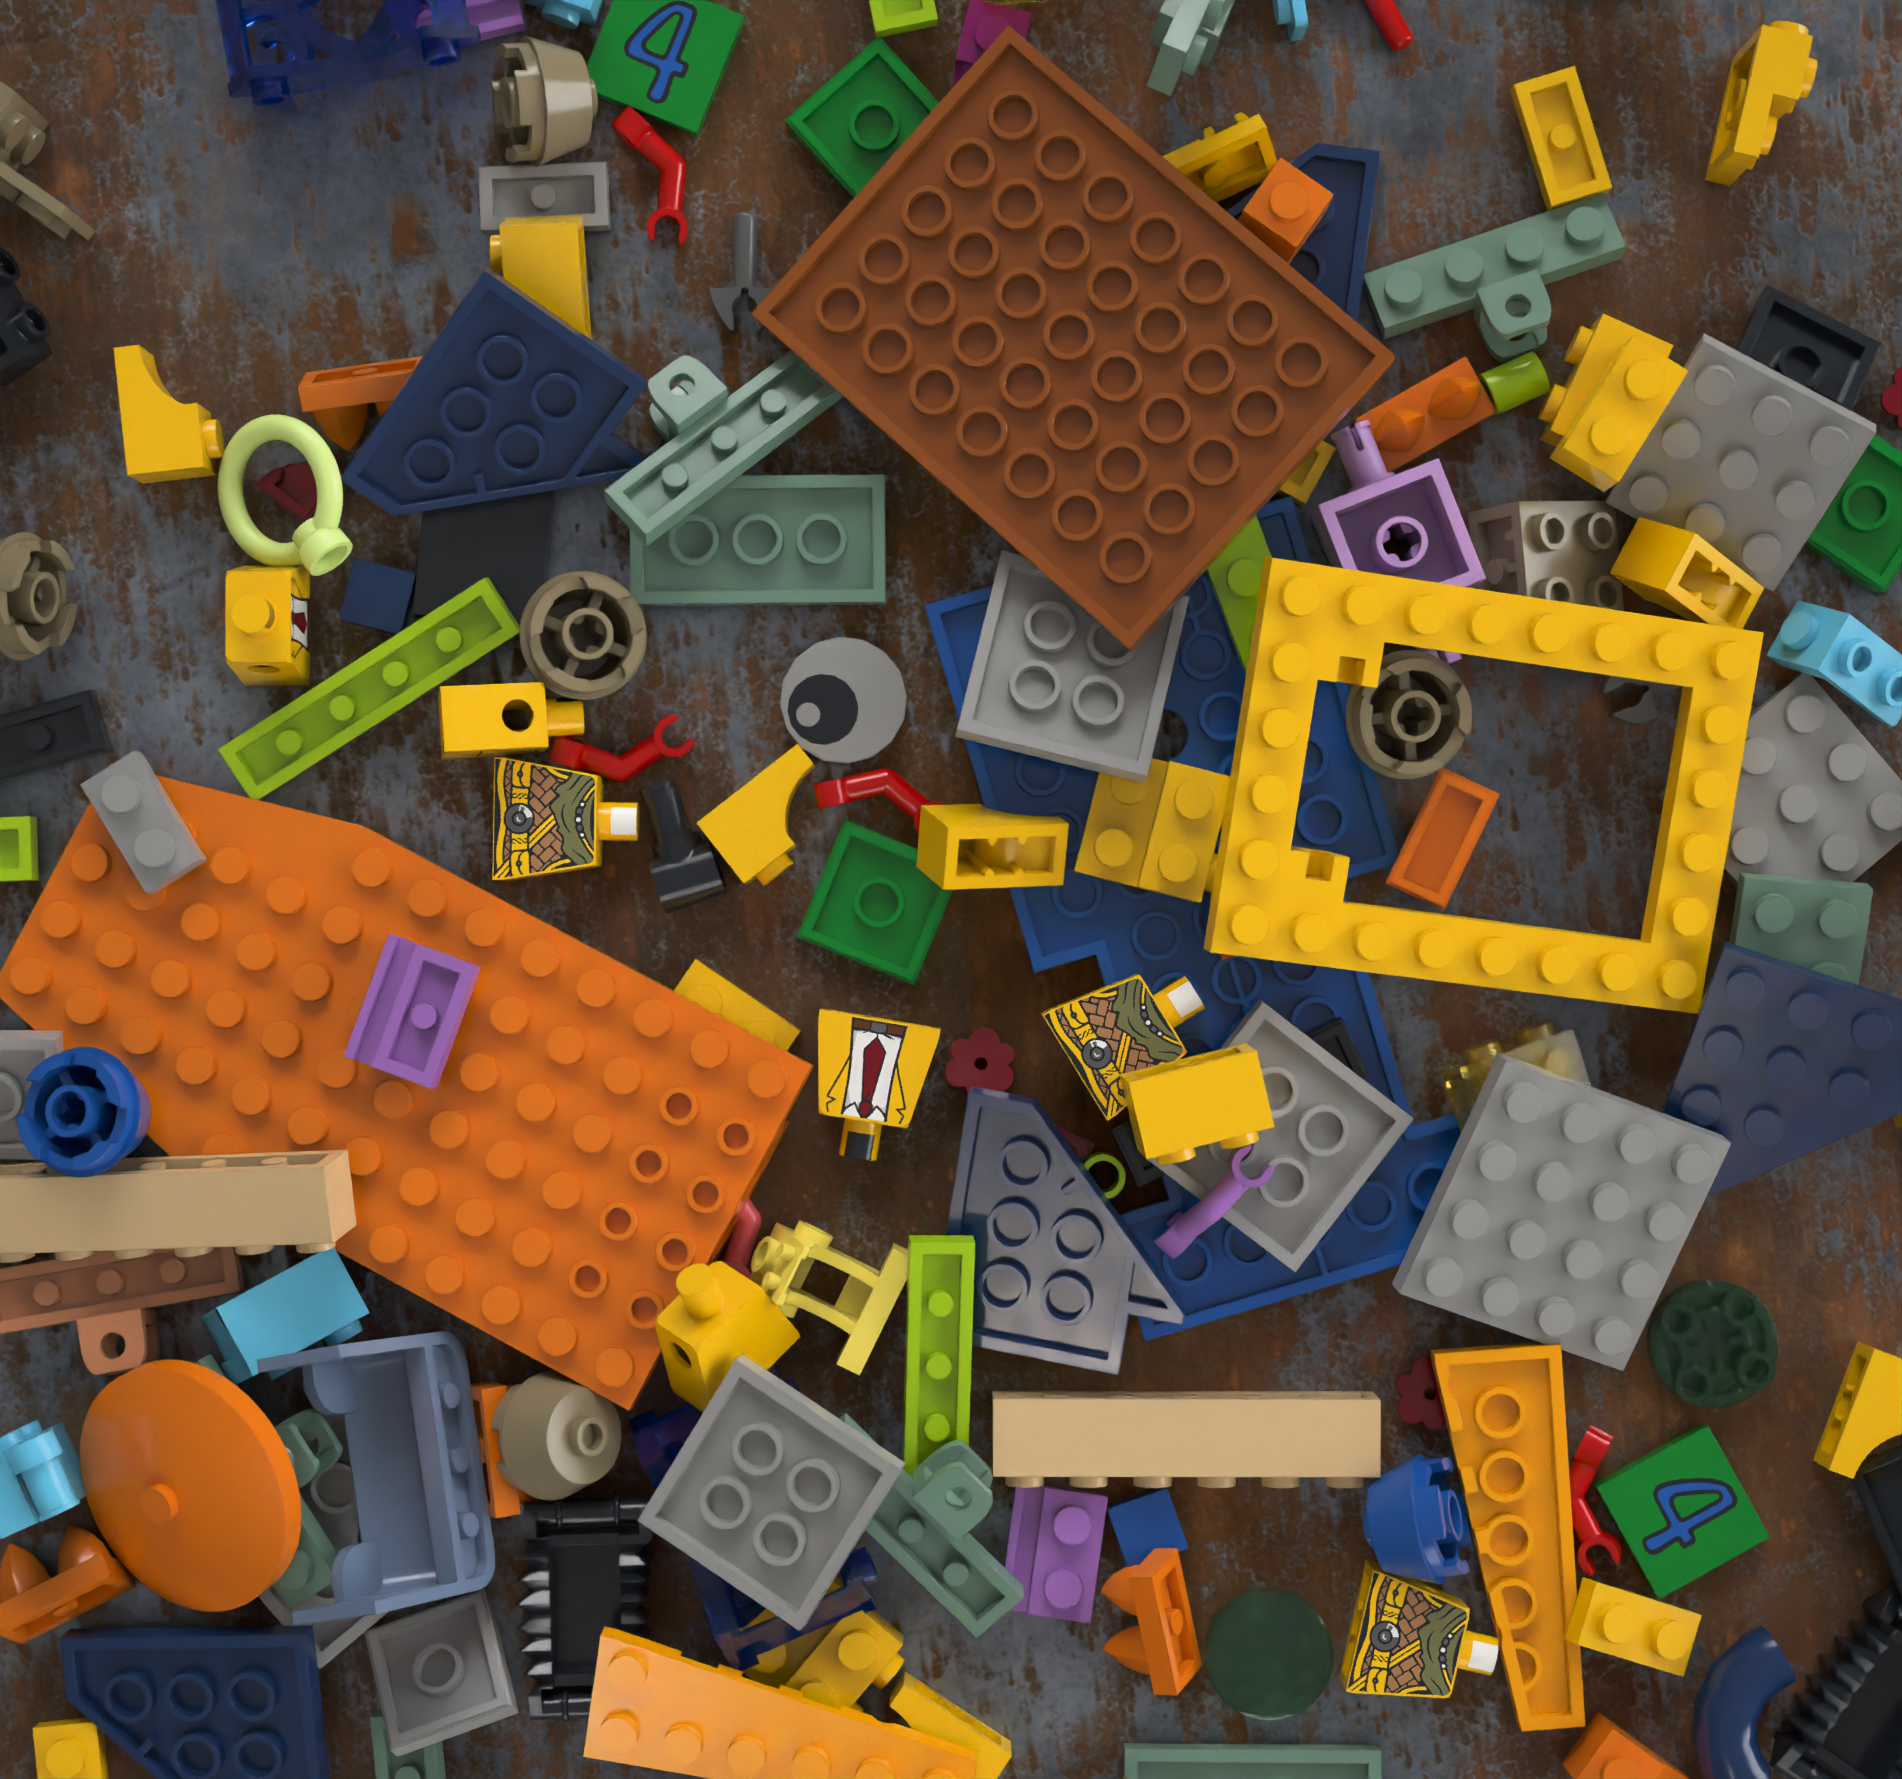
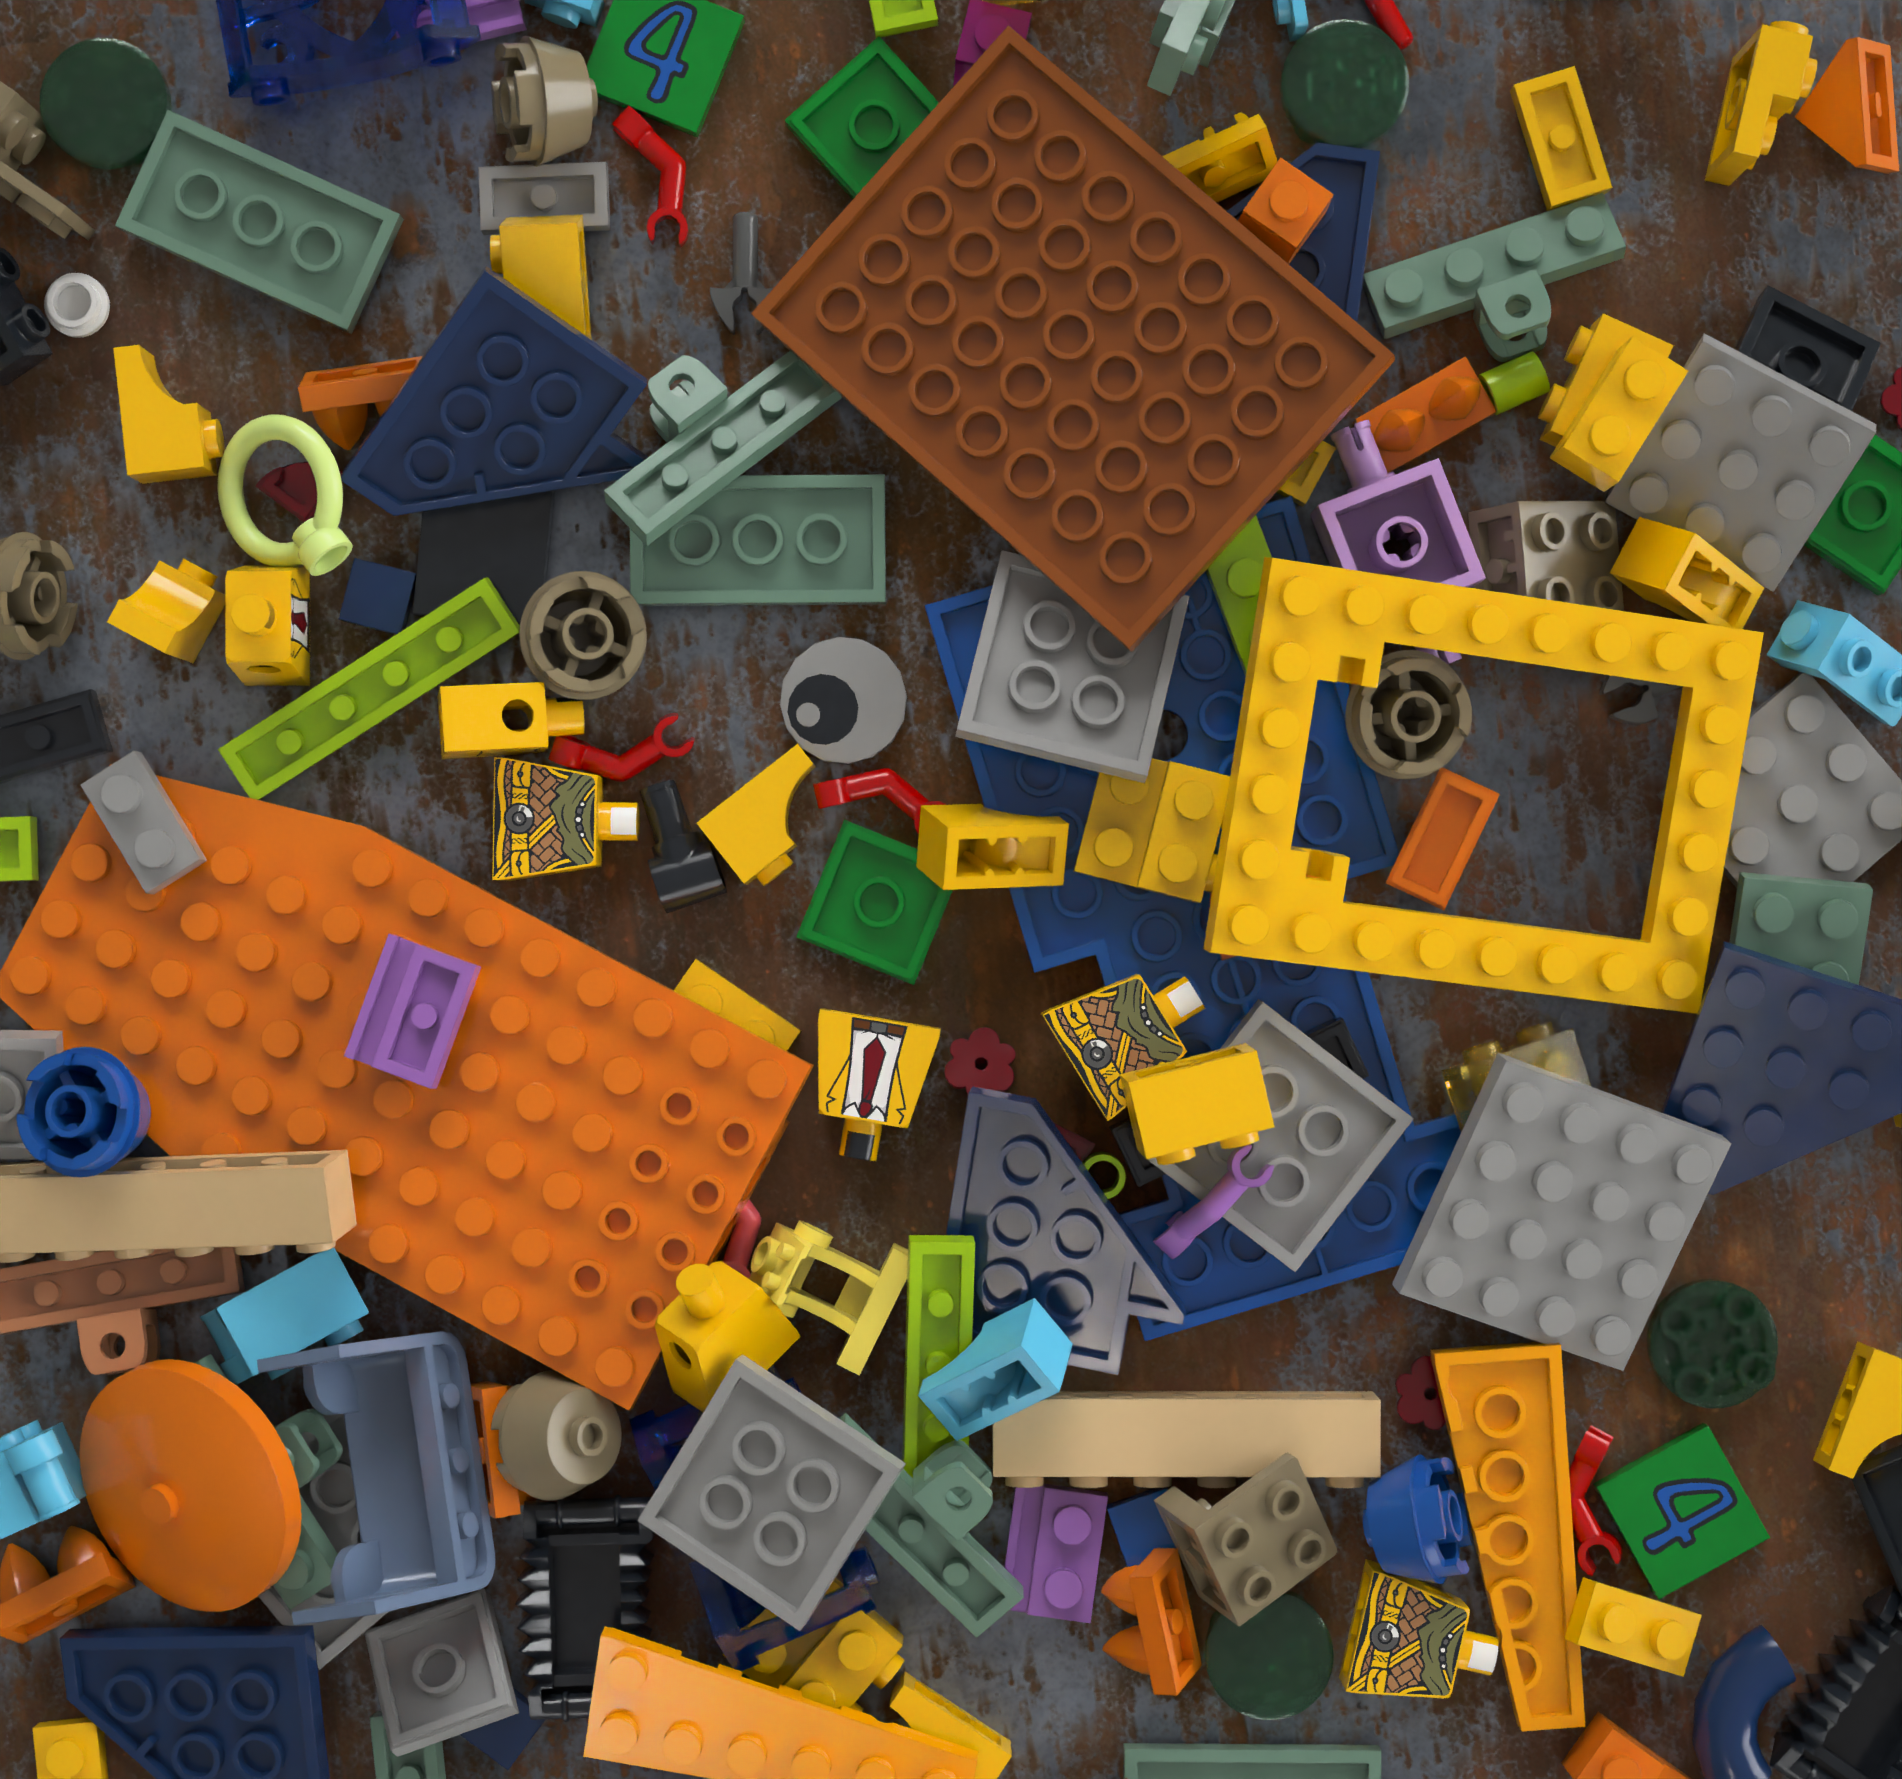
(76, 305): none -> white plate
(104, 102): none -> clear green tile
(172, 610): none -> yellow arch
(259, 221): none -> sand green plate
(506, 1737): none -> dark blue tile
(1004, 1370): none -> medium azure arch
(1250, 1541): none -> dark tan bracket
(1344, 84): none -> clear green tile
(1856, 107): none -> orange slope

